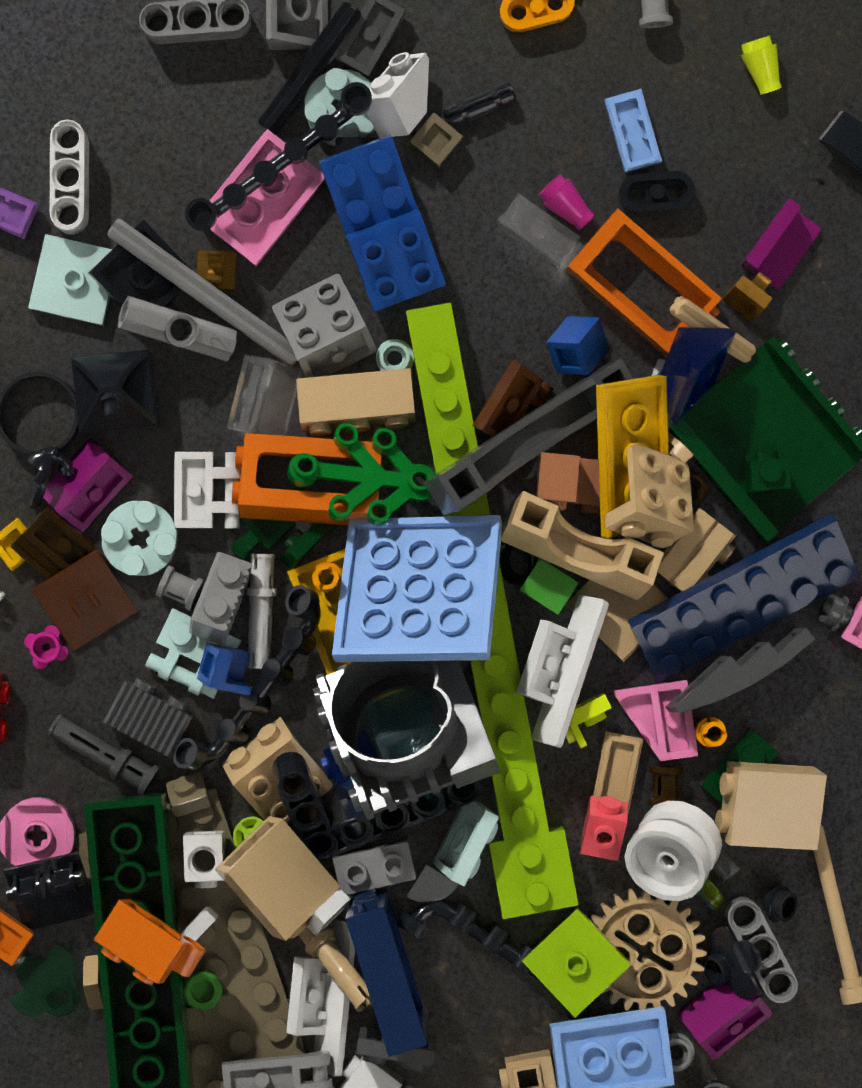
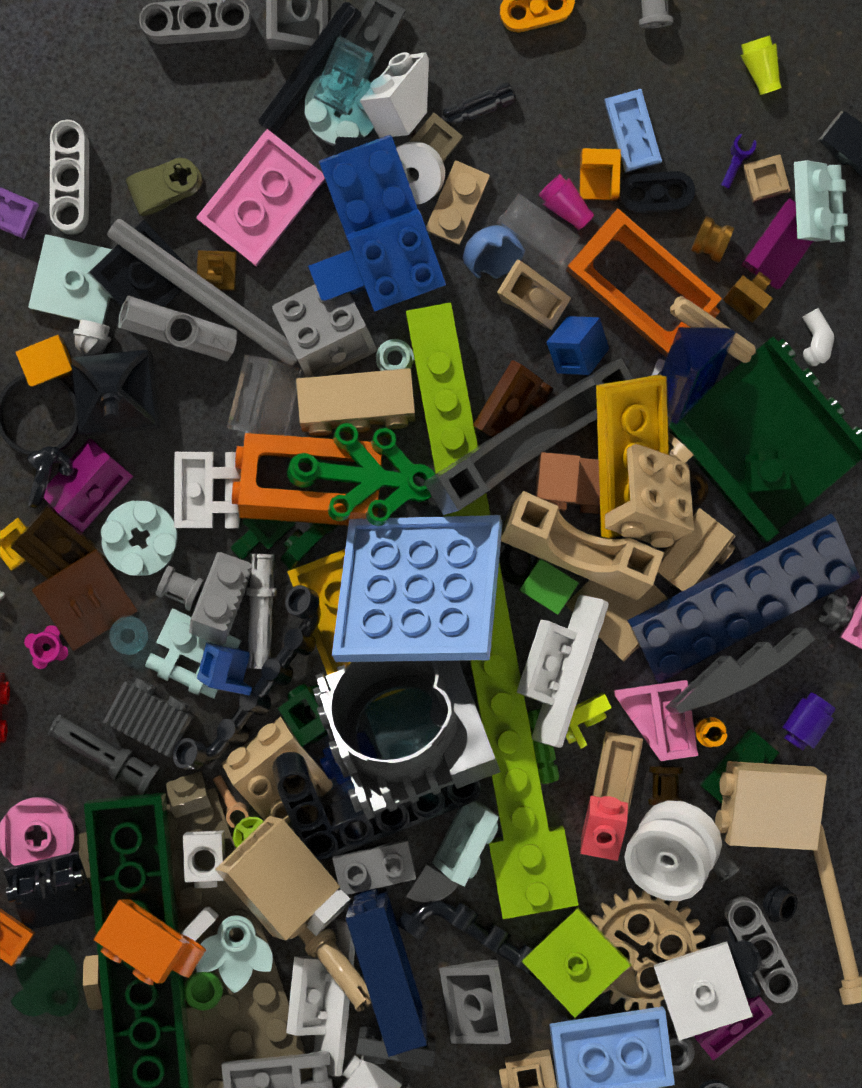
(45, 360): none -> light orange panel
(91, 338): none -> white plate
(137, 626): none -> clear light blue plate
(157, 189): none -> olive piece
(203, 214): black bar -> none
(229, 801): none -> light nougat hand
(234, 957): none -> light aqua plate
(298, 717): none -> dark green brick
(317, 577): light orange pin -> none
(337, 276): none -> blue panel
(344, 75): none -> clear light blue slope
(429, 167): none -> white piece
(457, 203): none -> tan plate
(475, 1003): none -> light grey slope
(492, 251): none -> medium blue hair
(533, 295): none -> tan slope
(544, 754): none -> bright green axle
(600, 174): none -> light orange panel
(703, 990): none -> white plate
(711, 895): clear neon green tile -> none
(712, 239): none -> pearl gold wheel
(736, 161): none -> dark purple hand
(766, 178): none -> tan tile
(808, 722): none -> dark purple brick
(819, 201): none -> light aqua plate
(821, 341): none -> white arm

